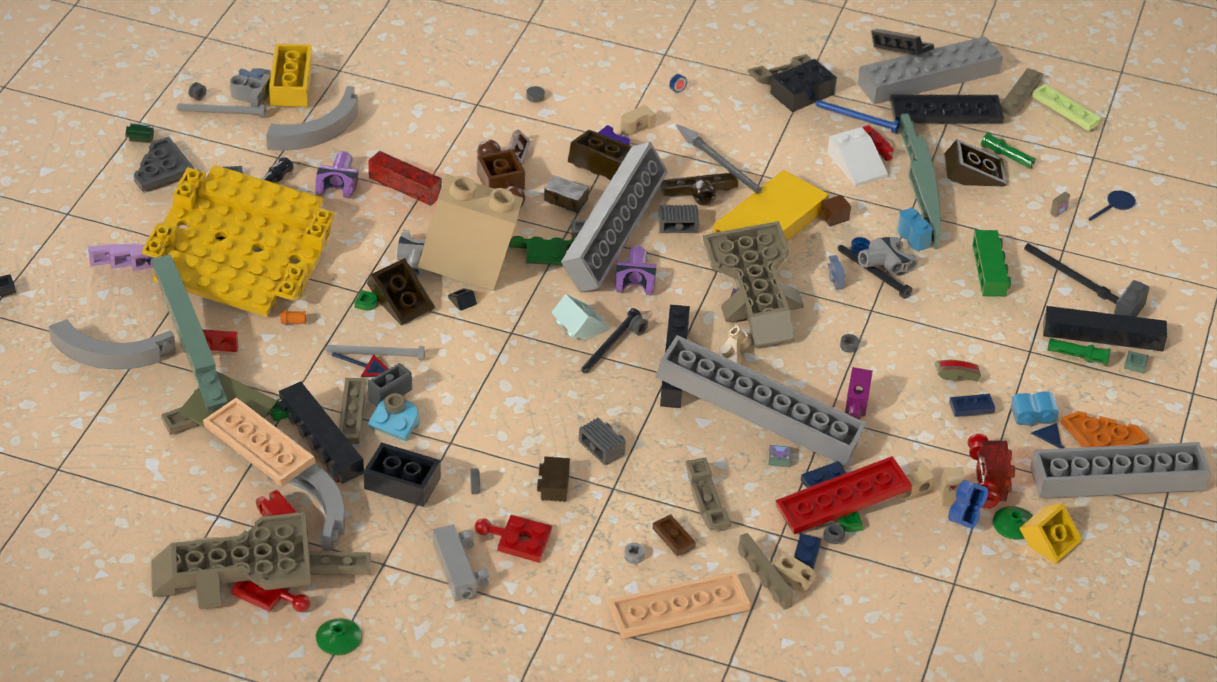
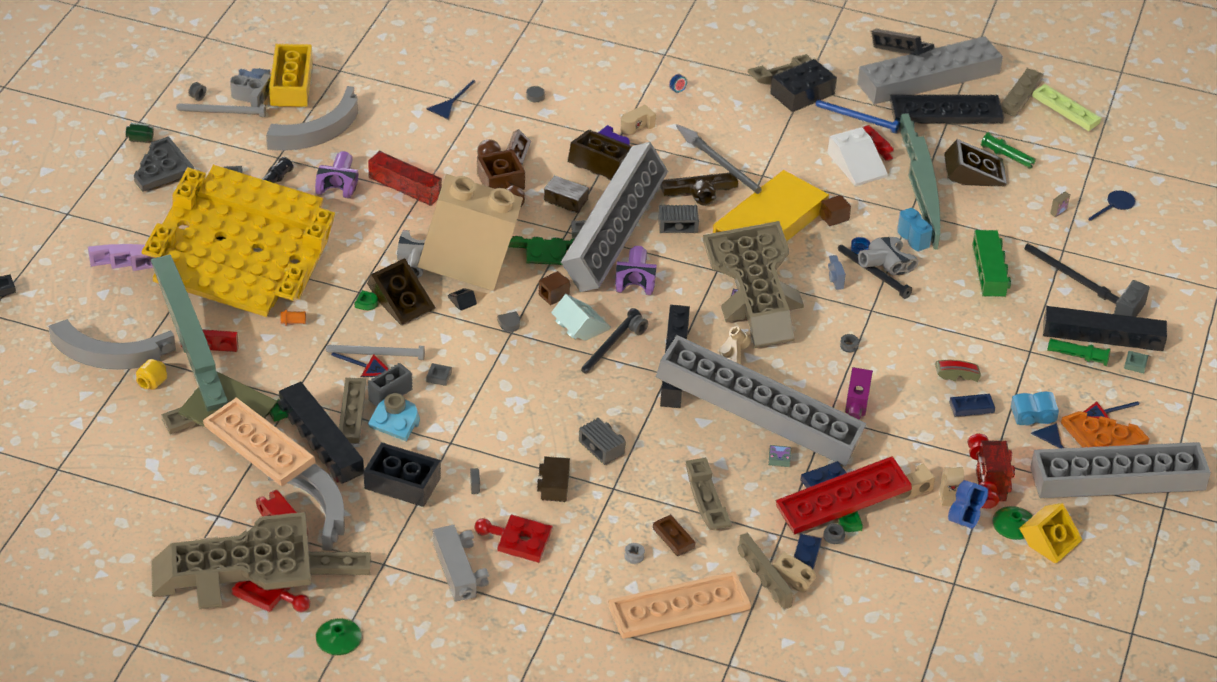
(151, 374): none -> yellow head
(438, 374): none -> dark grey tile
(444, 109): none -> dark blue piece
(509, 321): none -> dark grey tile
(554, 287): none -> reddish brown brick
(1096, 410): none -> dark blue piece

